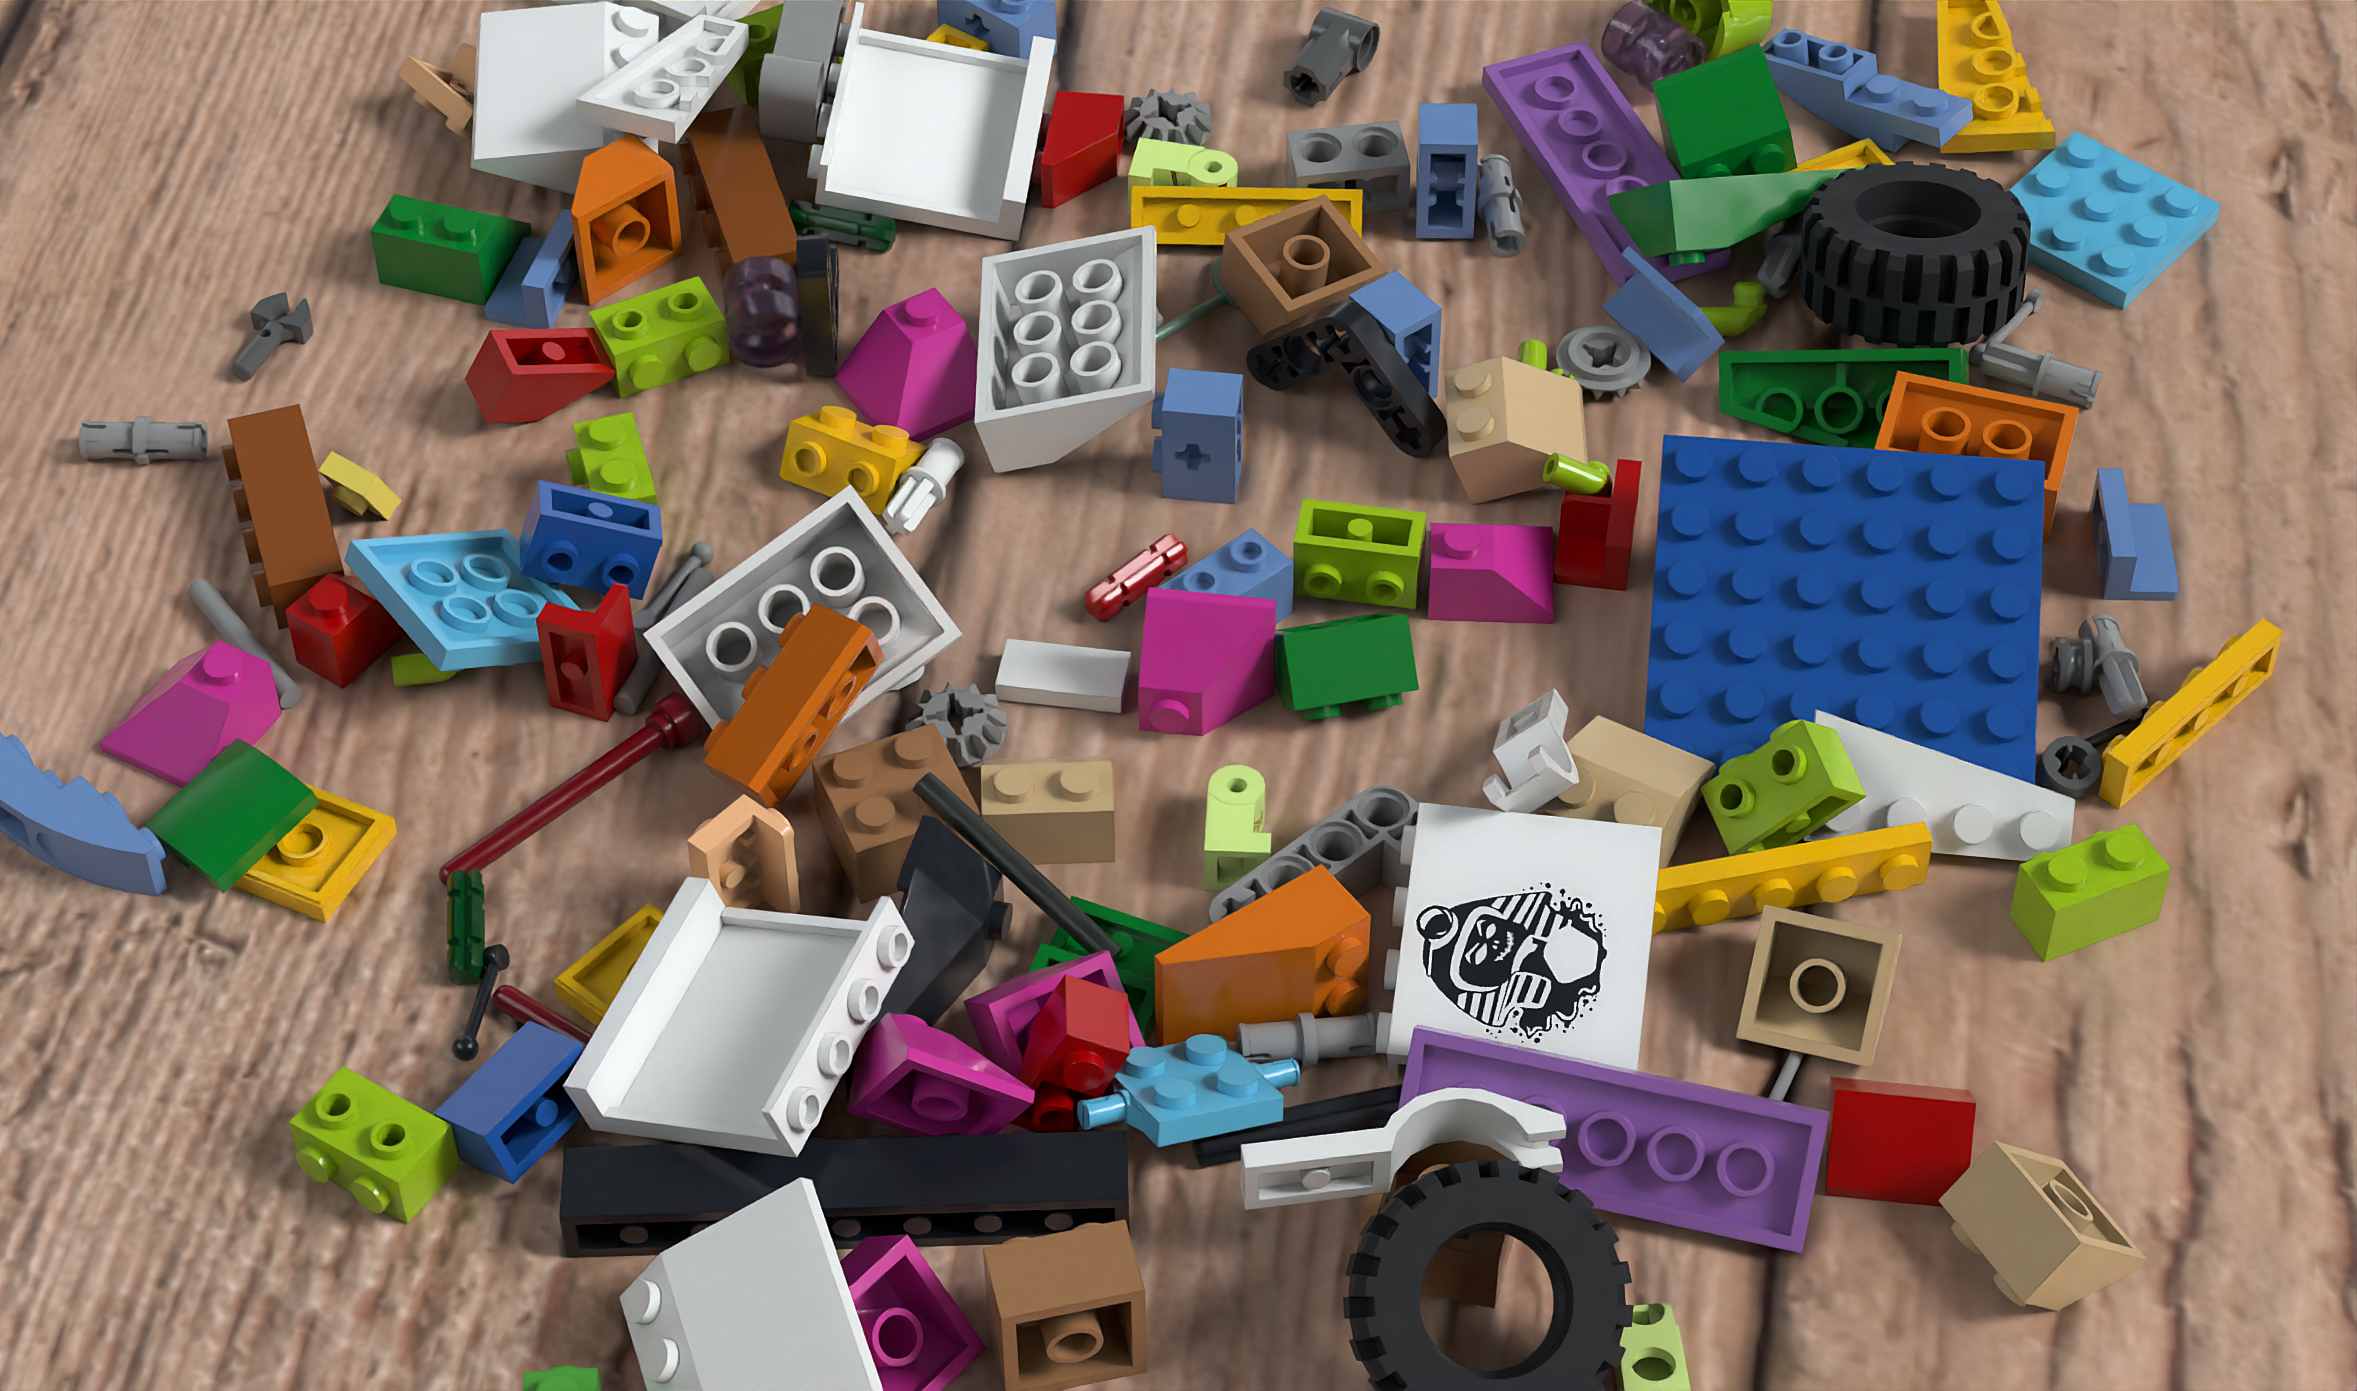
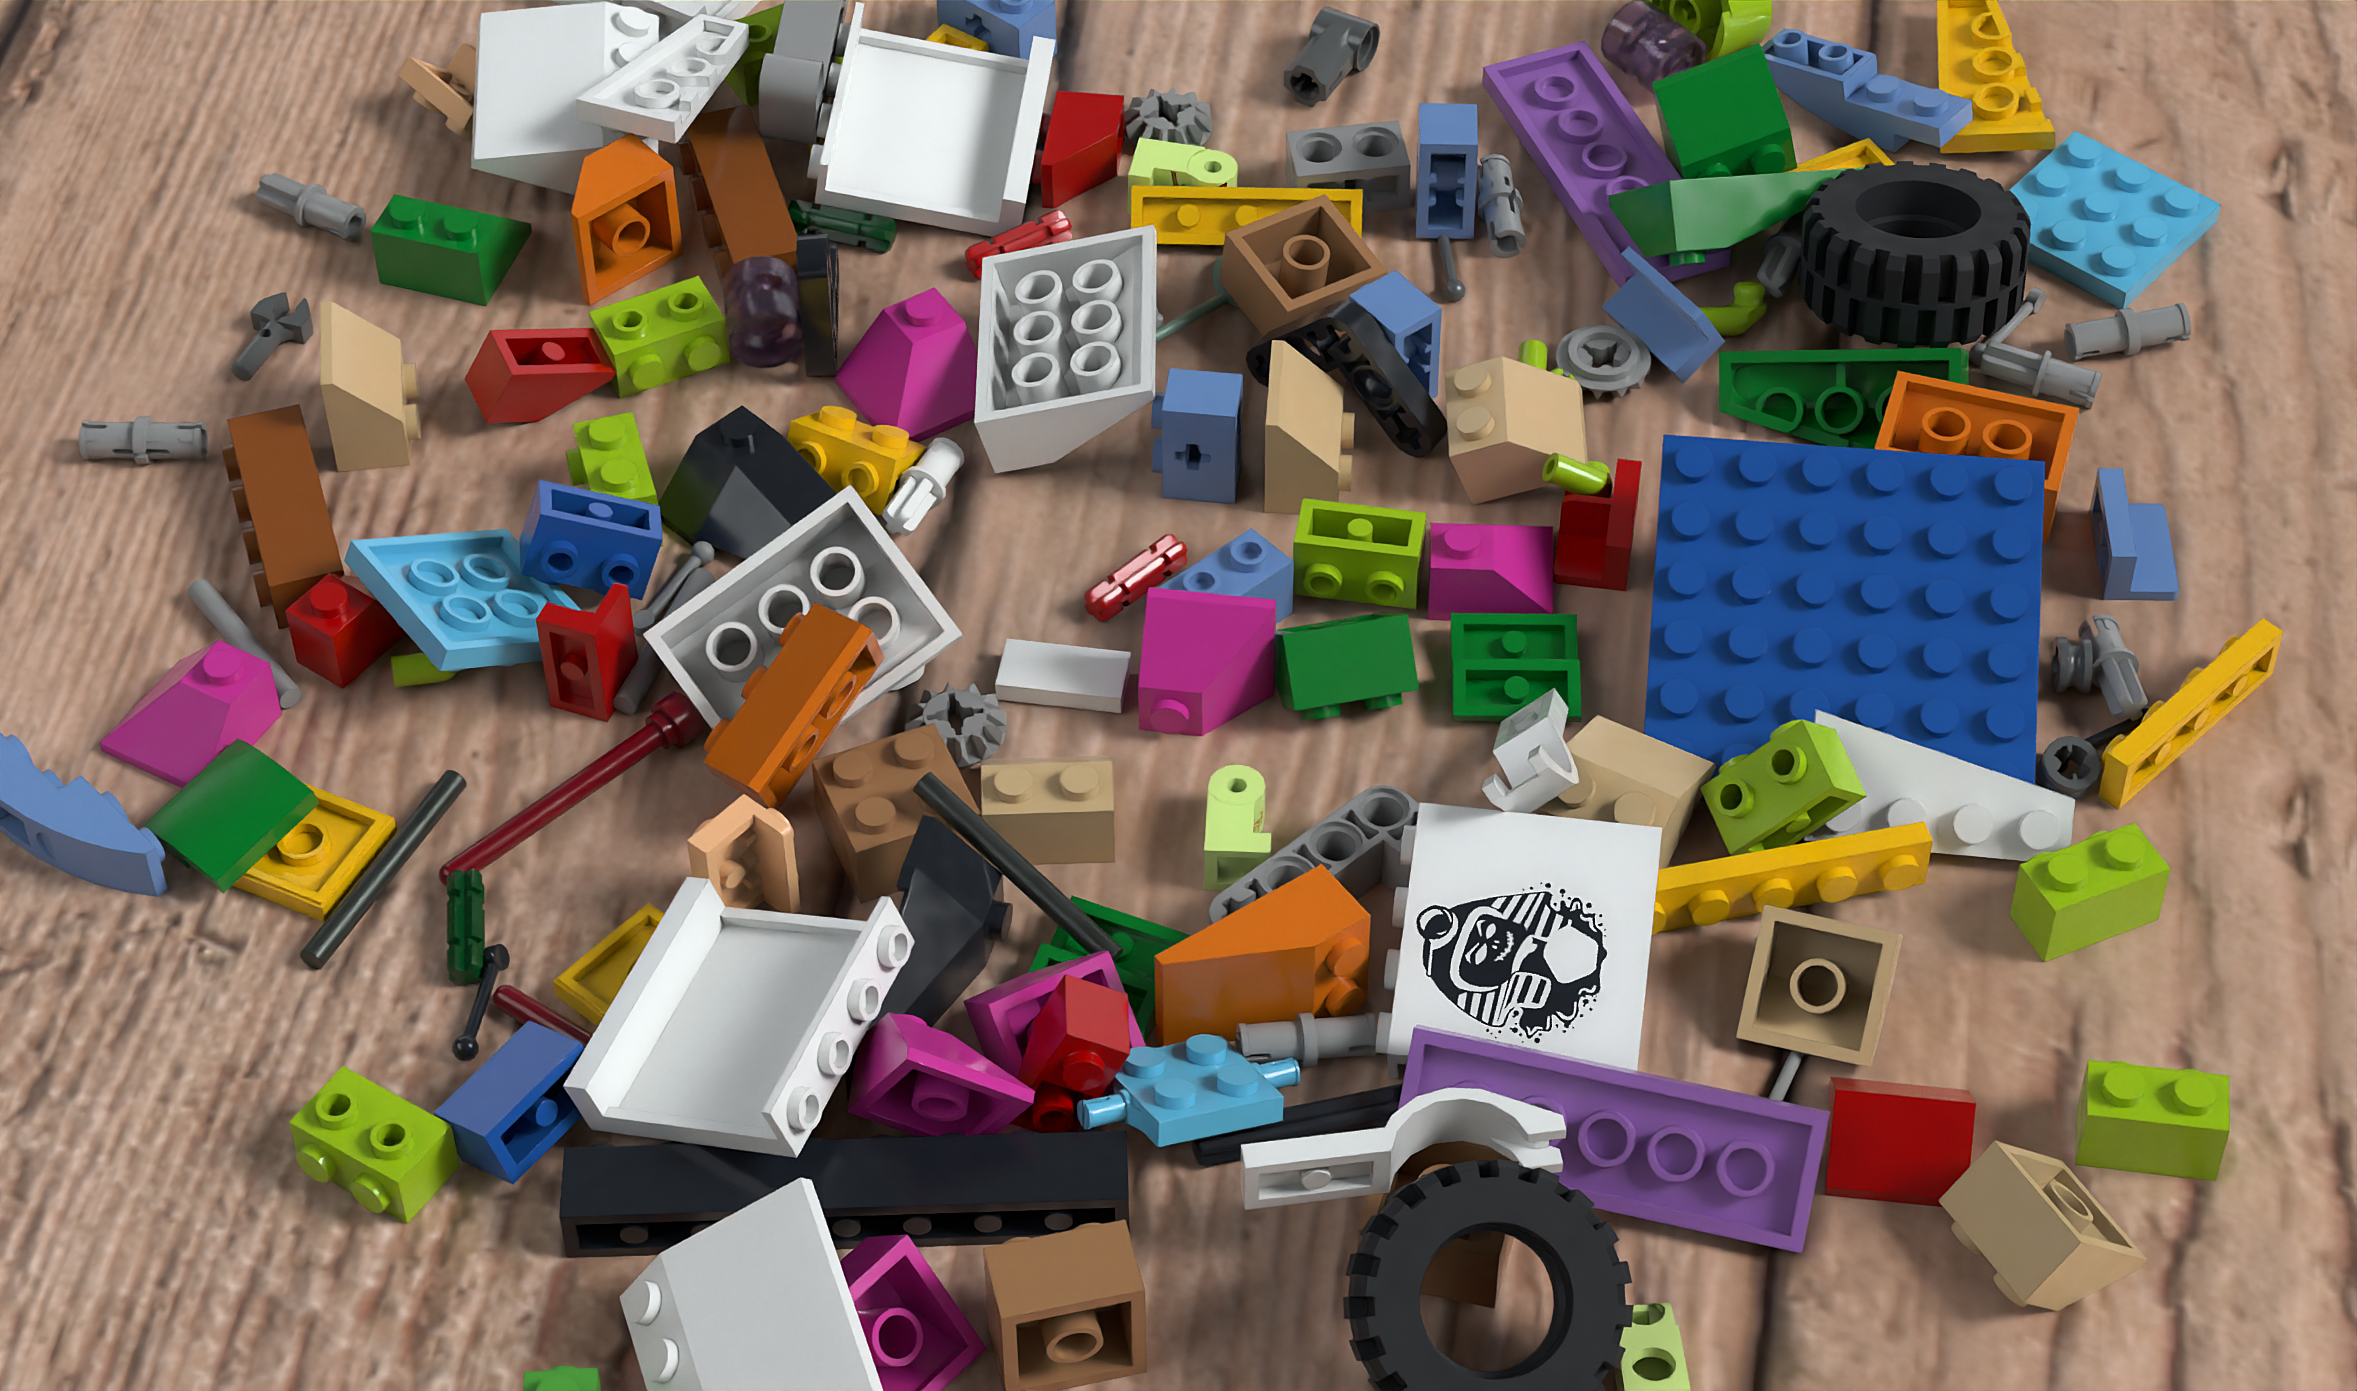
(312, 206): none -> light grey axle
(358, 488): light yellow plate -> none
(366, 392): none -> tan slope
(383, 870): none -> pearl dark grey bar
(537, 279): medium blue panel -> none
(740, 486): none -> black wedge
(1050, 230): none -> red axle
(1304, 433): none -> tan slope
(1453, 288): none -> dark grey hinge
(1511, 661): none -> green slope
(2127, 331): none -> light grey pin
(2152, 1120): none -> lime brick

